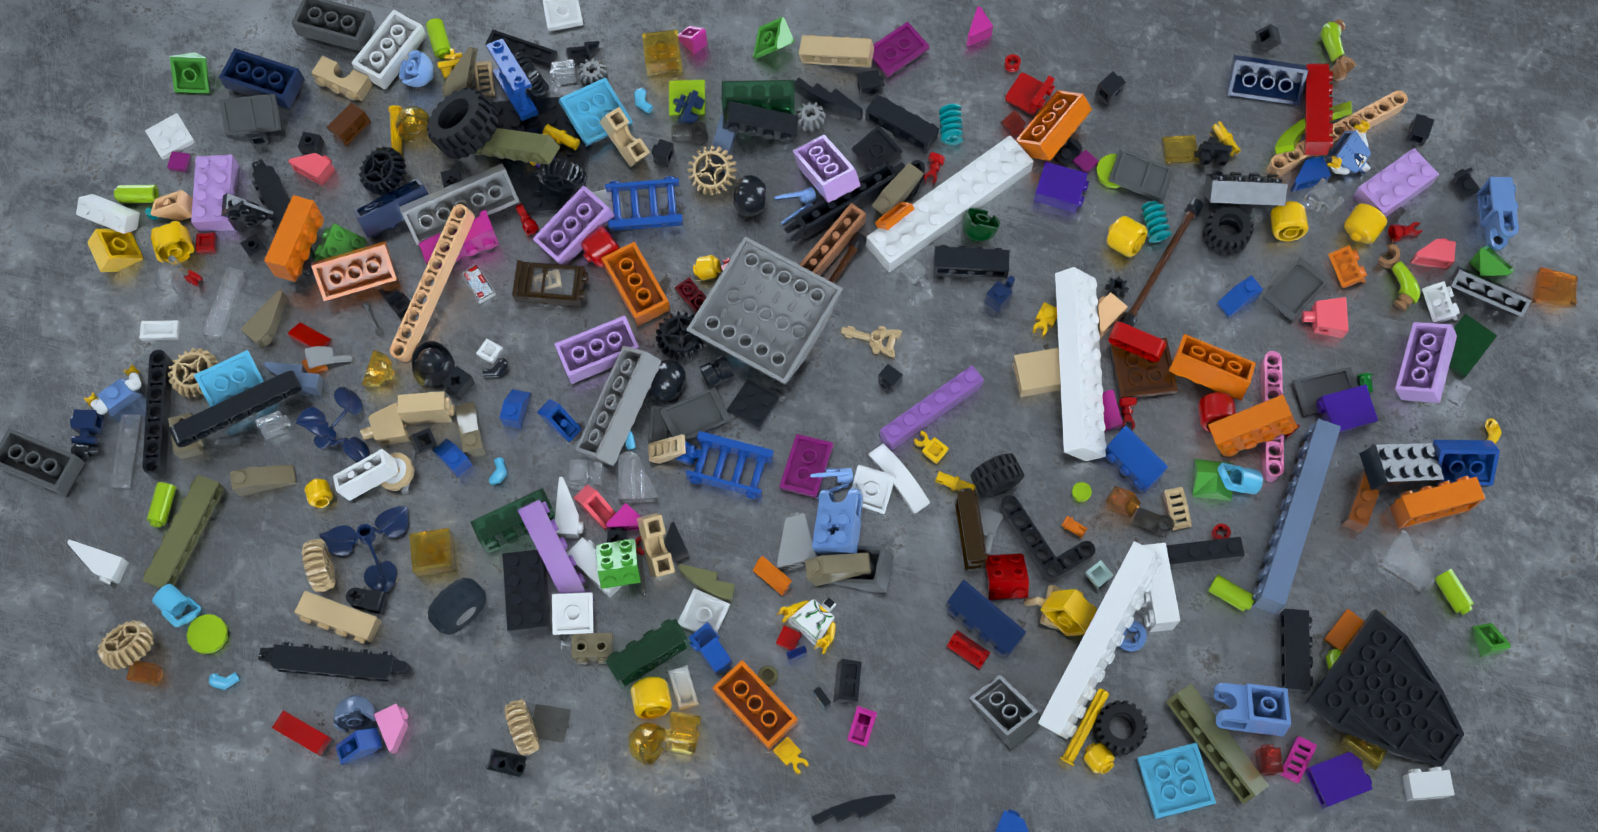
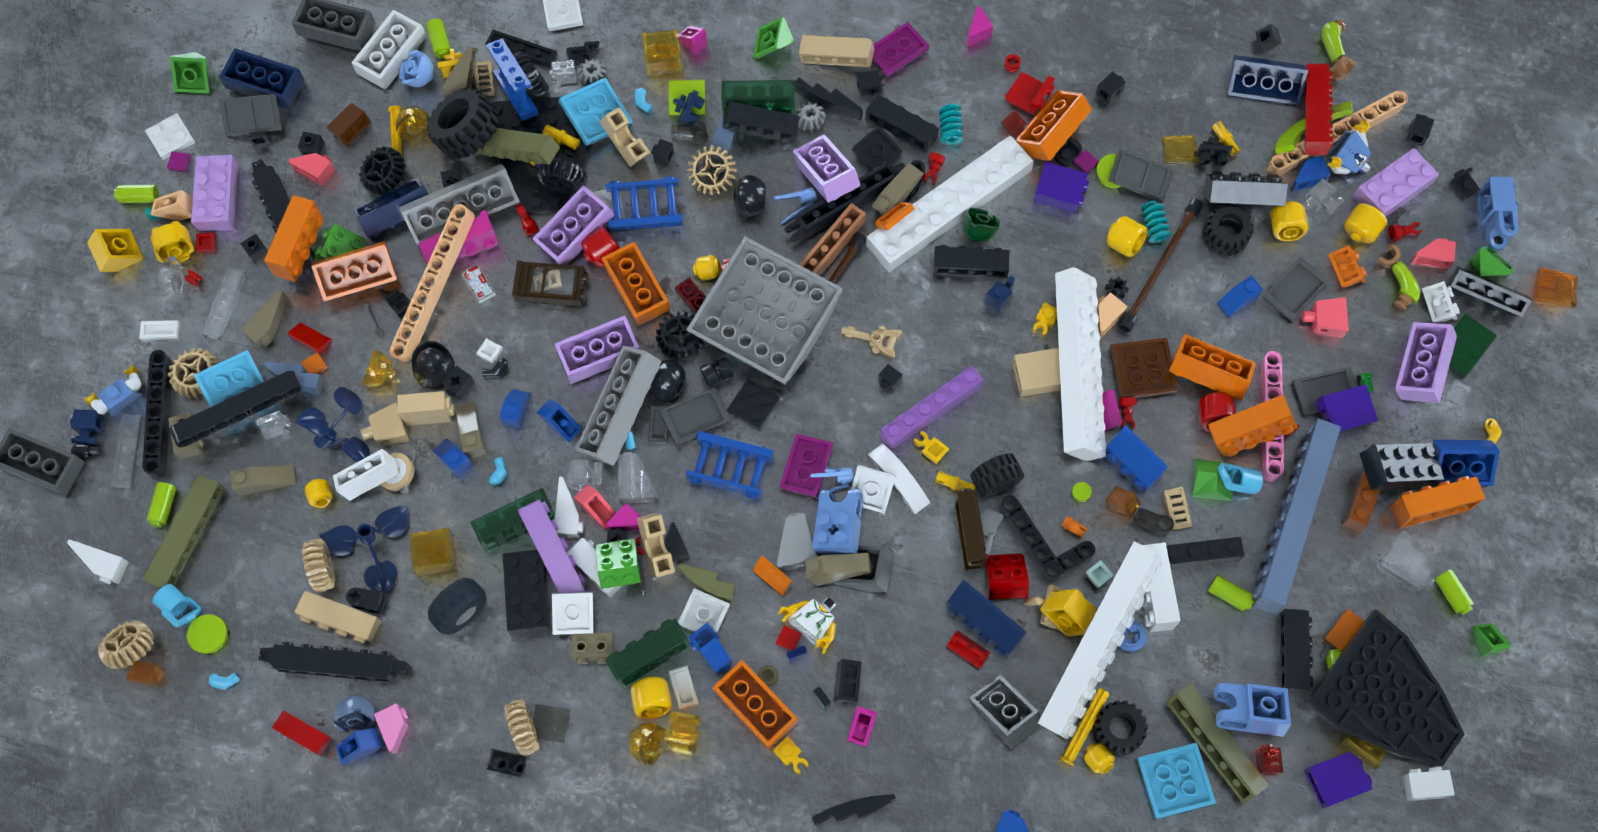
(107, 213): white brick -> none
(244, 211): black bracket -> none
(324, 355): light grey piece -> none
(353, 86): tan arch -> none
(425, 435): black plate -> none
(665, 449): tan slope -> none
(691, 453): blue tile -> none
(1137, 342): red beam -> none
(1223, 527): red bush -> none
(1304, 763): dark pink slope -> none

